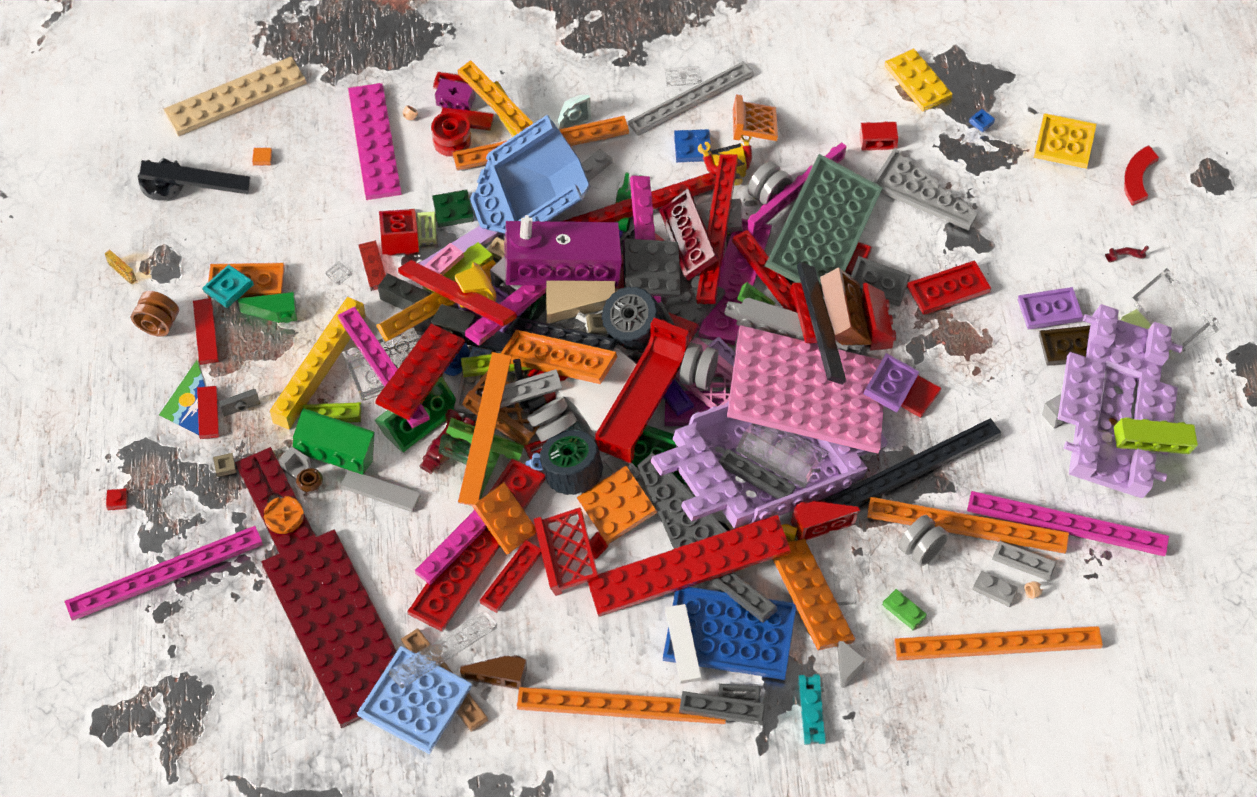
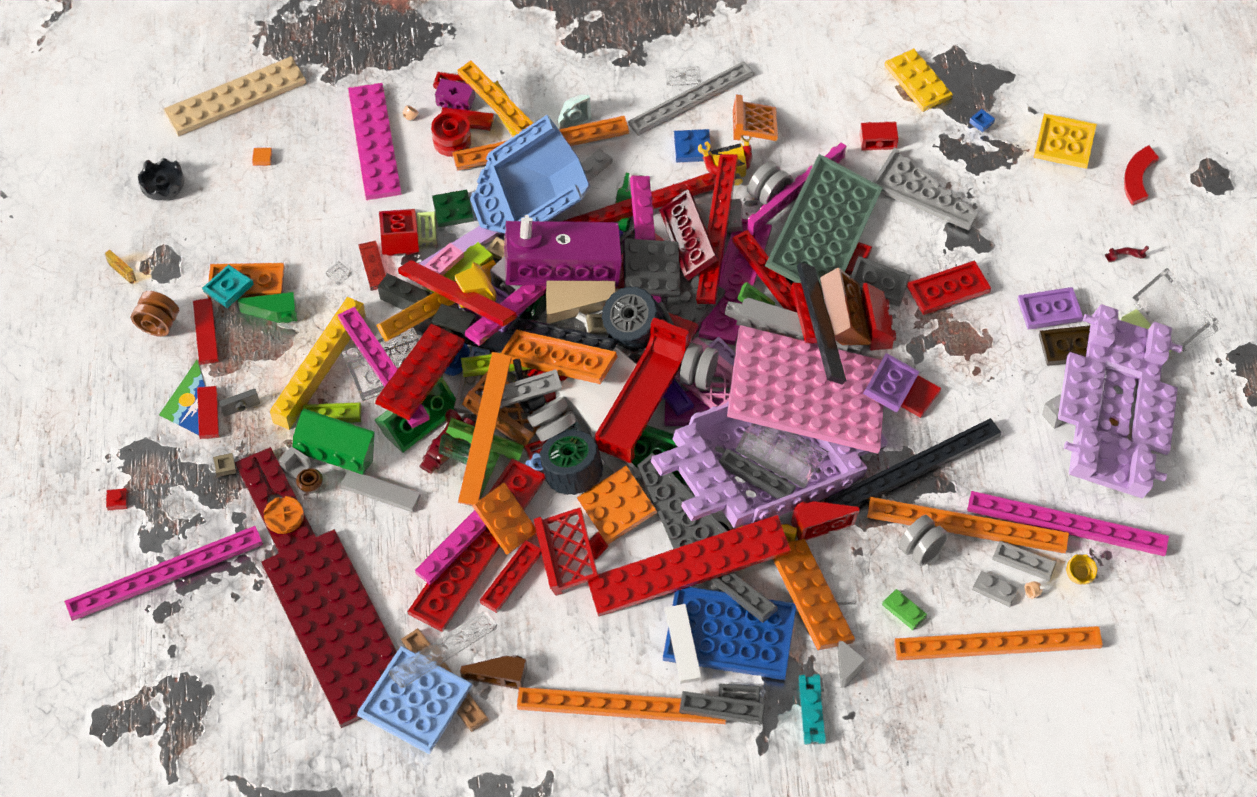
(194, 177): black tile -> none
(1081, 569): none -> yellow hair
(1155, 436): lime brick -> none

